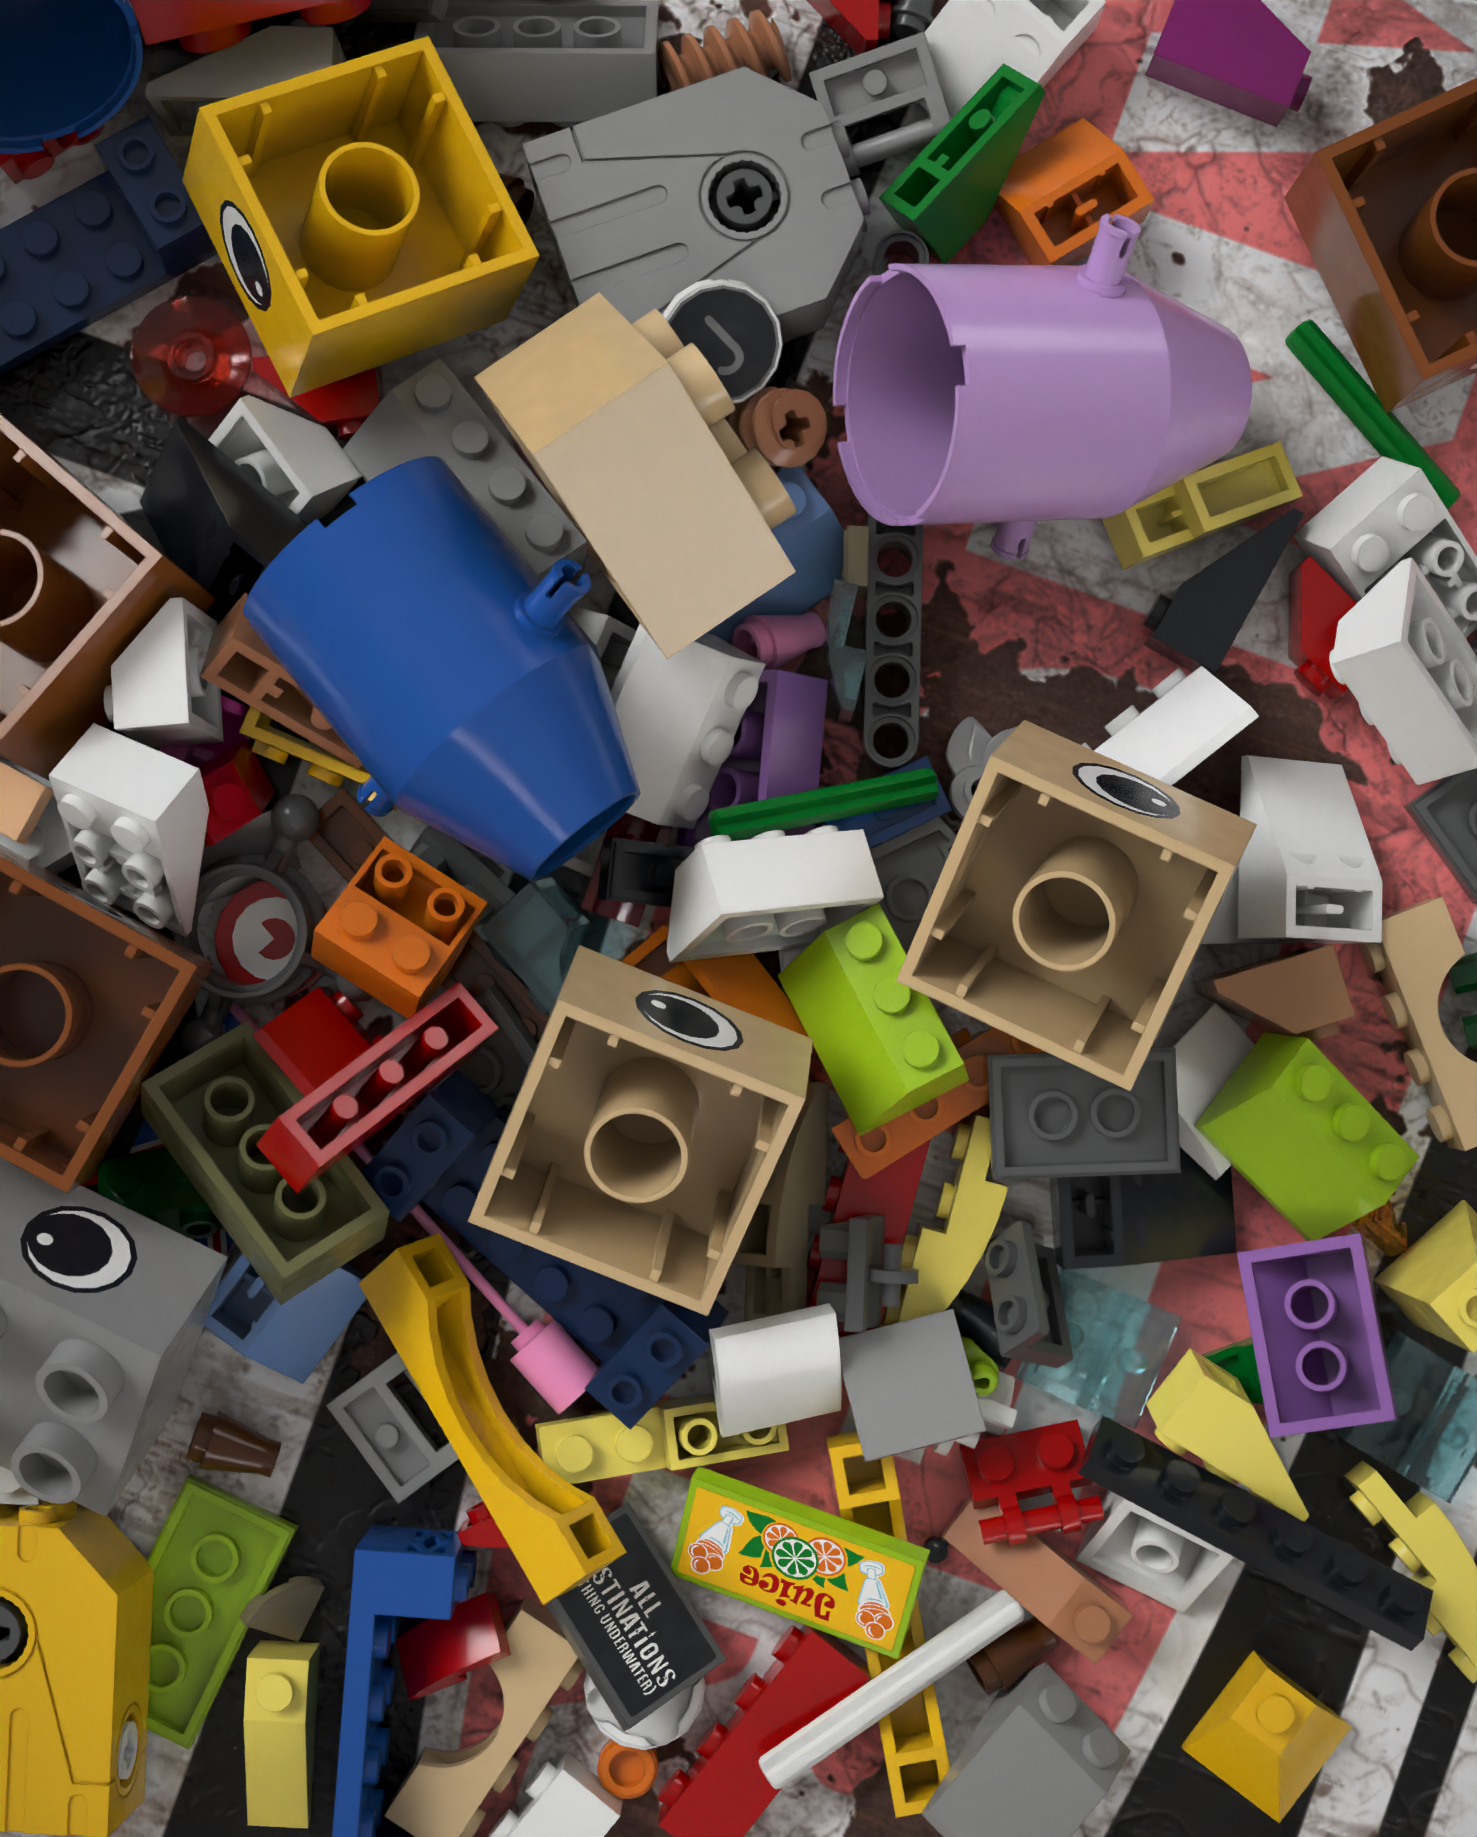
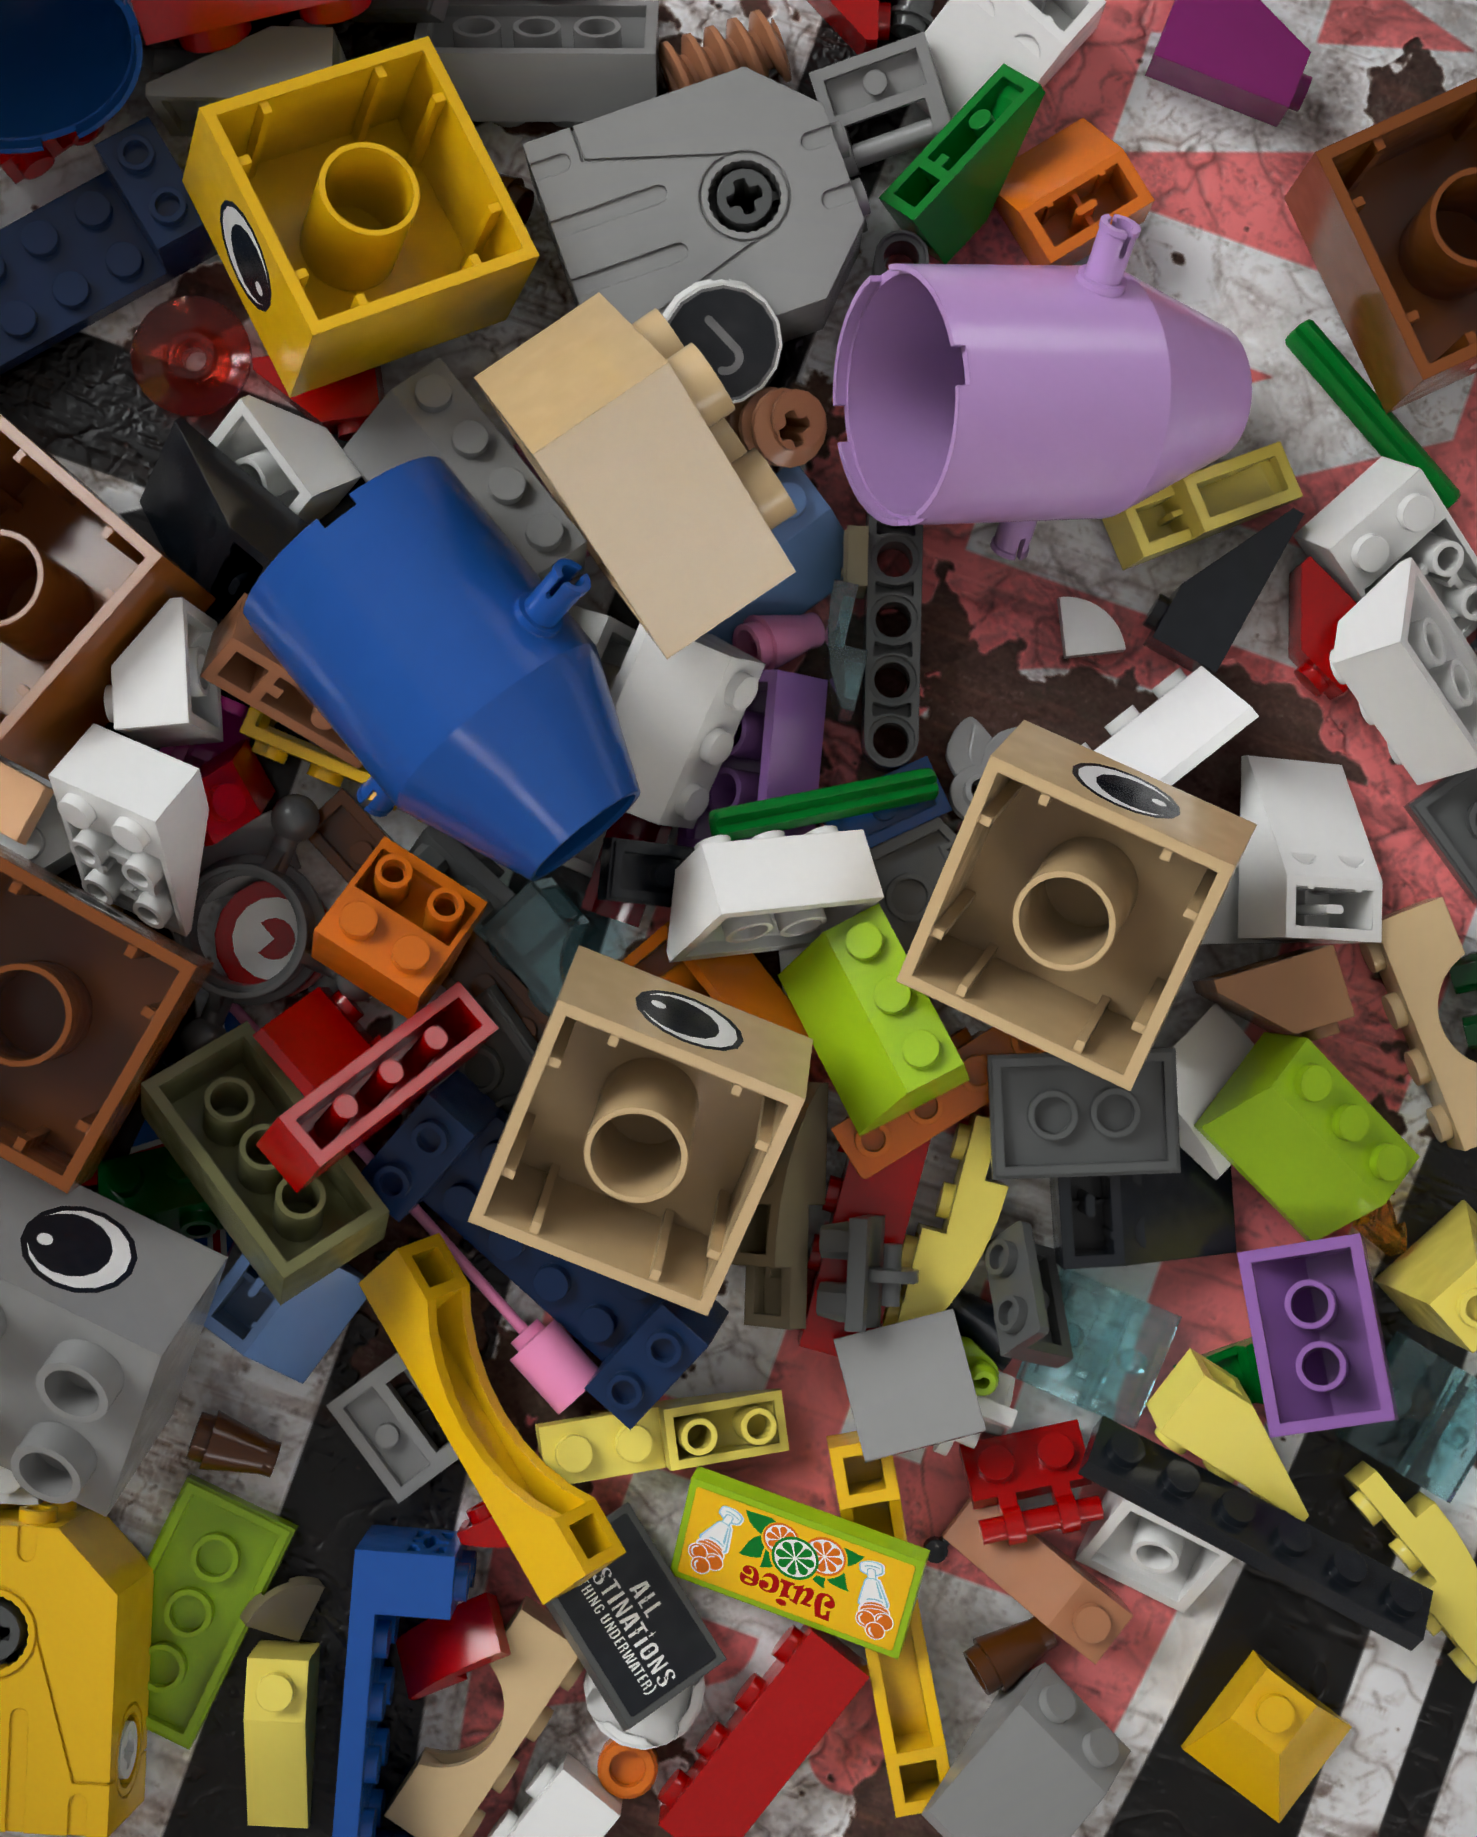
(776, 1369): white slope -> none
(890, 1689): white axle -> none
(1087, 629): none -> white tile

